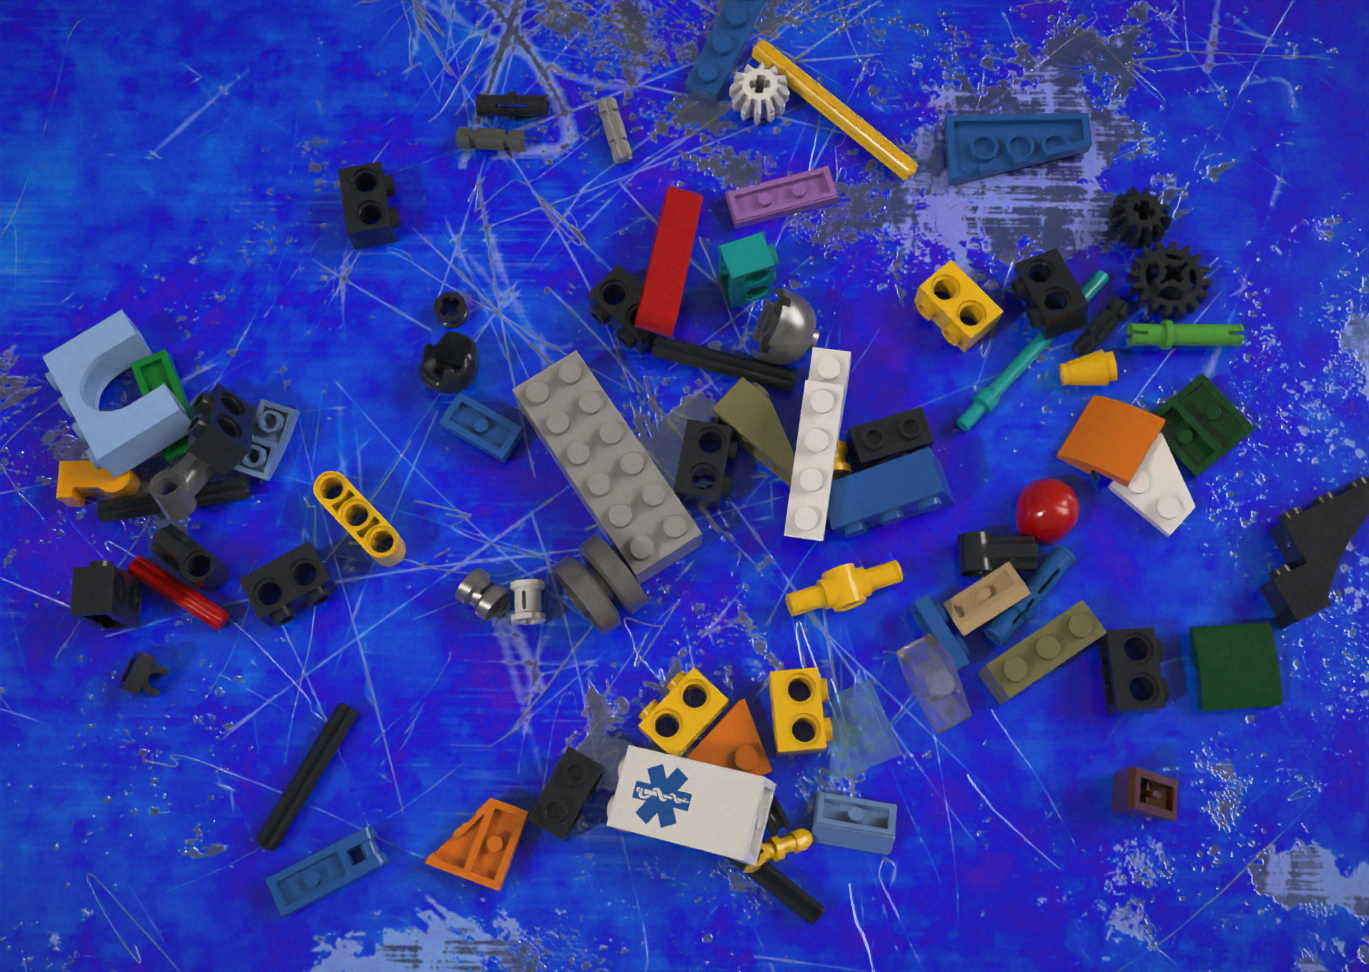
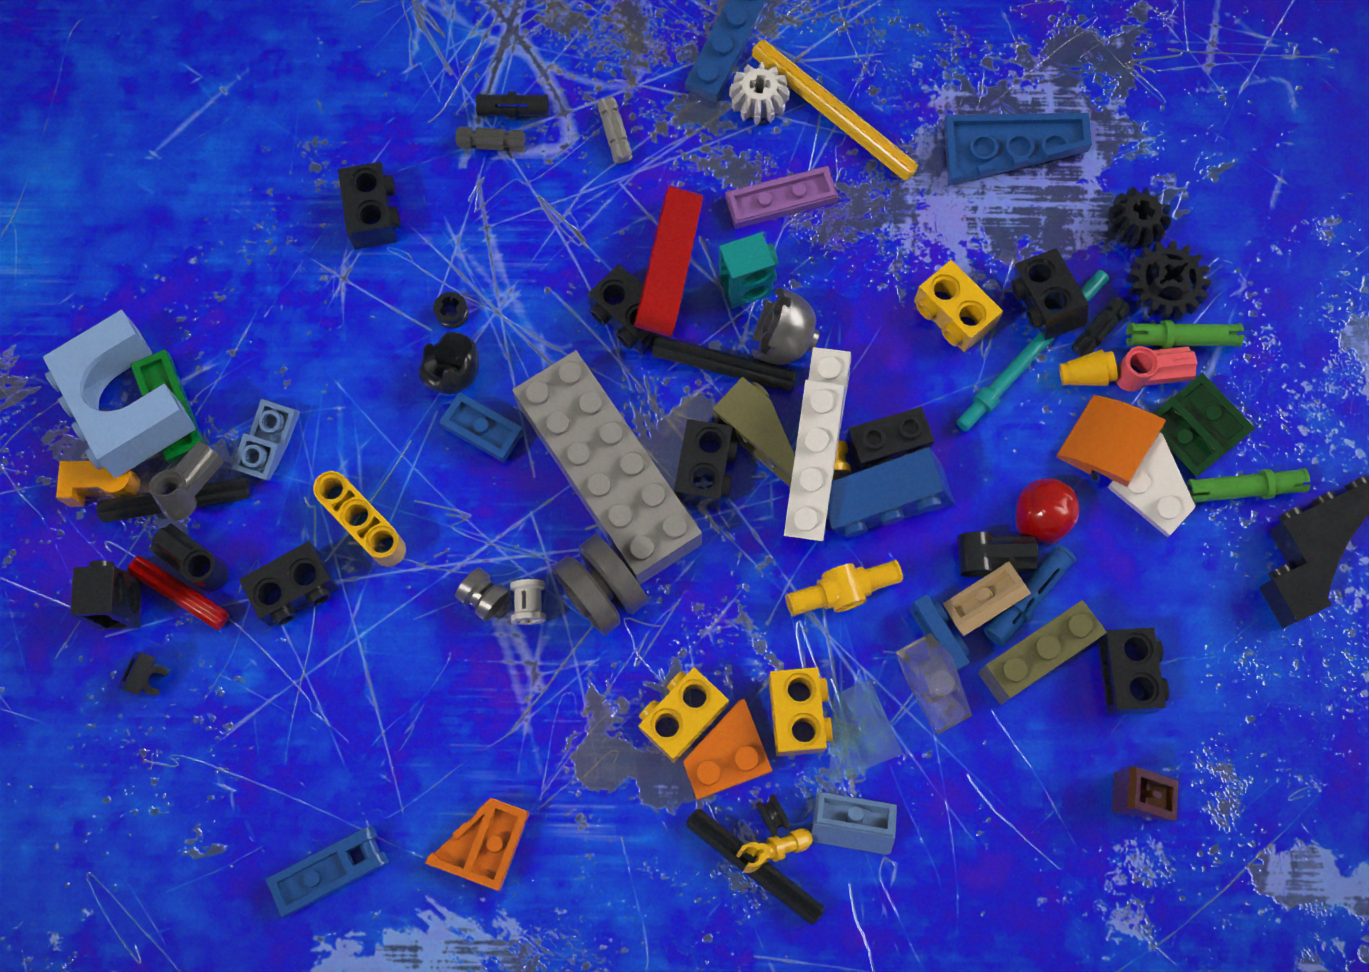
(221, 428): black brick -> none
(306, 777): black axle -> none
(567, 794): black brick -> none
(691, 803): white panel -> none
(1156, 367): none -> coral piece
(1235, 666): dark green slope -> none
(1262, 484): none -> bright green pin

